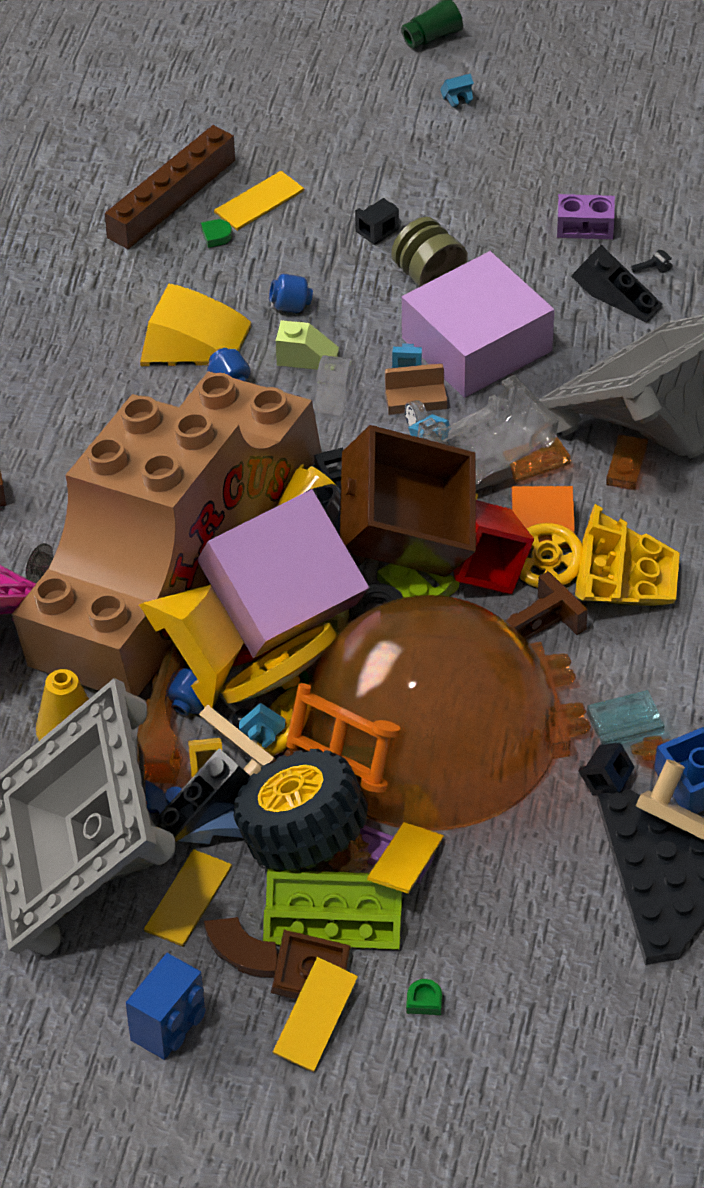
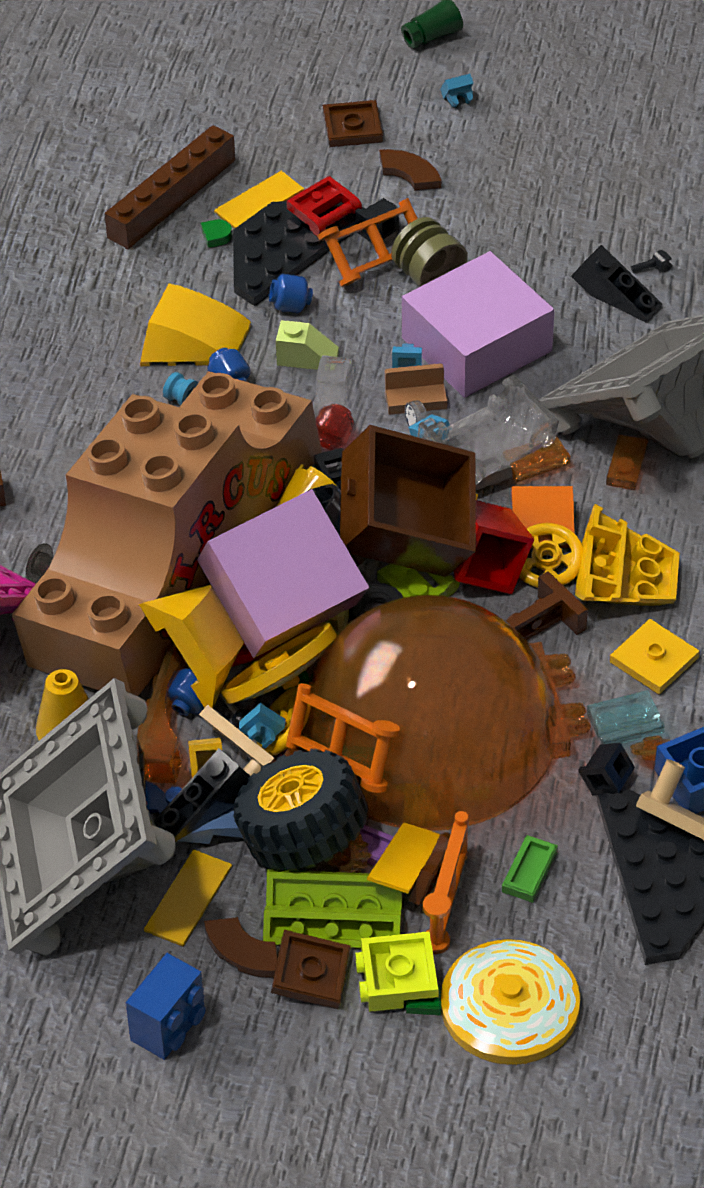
(178, 387): none -> dark azure wheel
(274, 245): none -> black plate
(315, 1014): yellow piece -> none
(319, 198): none -> red plate
(333, 234): none -> orange piece
(334, 426): none -> clear red head
(352, 123): none -> reddish brown tile
(396, 970): none -> neon yellow plate
(411, 168): none -> reddish brown tile
(430, 871): none -> reddish brown tile
(440, 903): none -> orange piece
(510, 1002): none -> dish
(529, 868): none -> bright green tile
(585, 216): medium lavender brick -> none
(654, 656): none -> yellow plate

